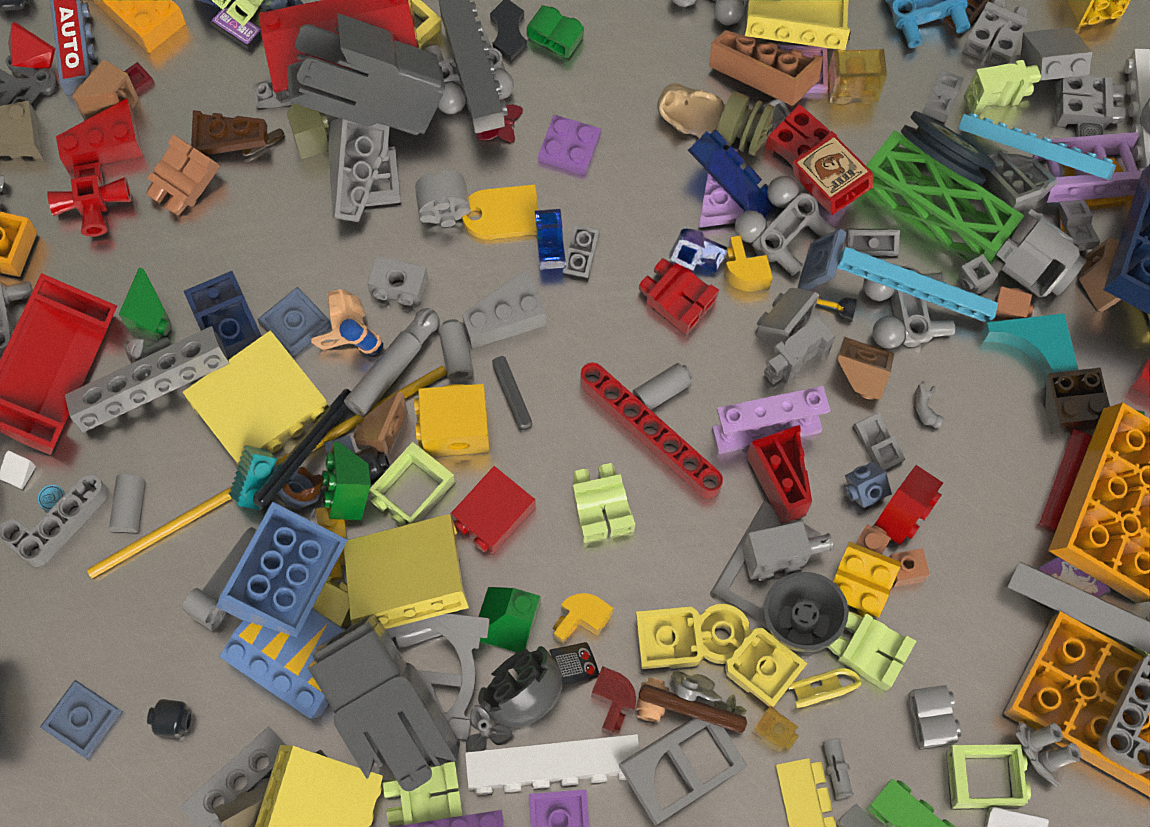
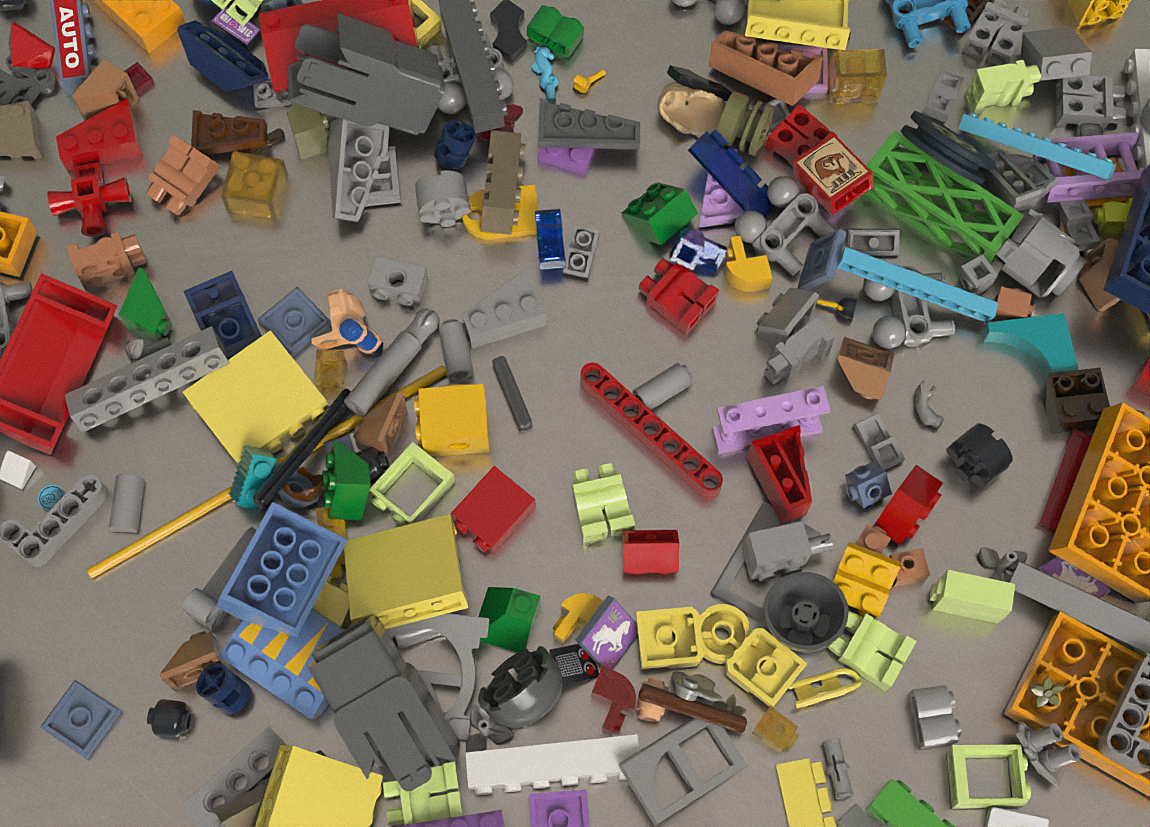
(106, 259): none -> nougat hips
(191, 660): none -> medium nougat slope
(220, 57): none -> dark blue wedge
(223, 688): none -> dark blue wheel
(254, 184): none -> clear yellow brick
(327, 362): none -> clear yellow brick
(454, 144): none -> dark blue wheel
(501, 182): none -> dark tan wedge
(543, 66): none -> medium azure animal
(573, 128): none -> dark grey wing
(582, 84): none -> yellow hand
(608, 633): none -> tile
(650, 551): none -> brick
(660, 212): none -> green slope
(692, 80): none -> black tile
(972, 596): none -> yellowish green brick
(980, 455): none -> black brick
(1009, 561): none -> light grey plant
(1047, 692): none -> olive plant
(1112, 216): none -> neon yellow brick

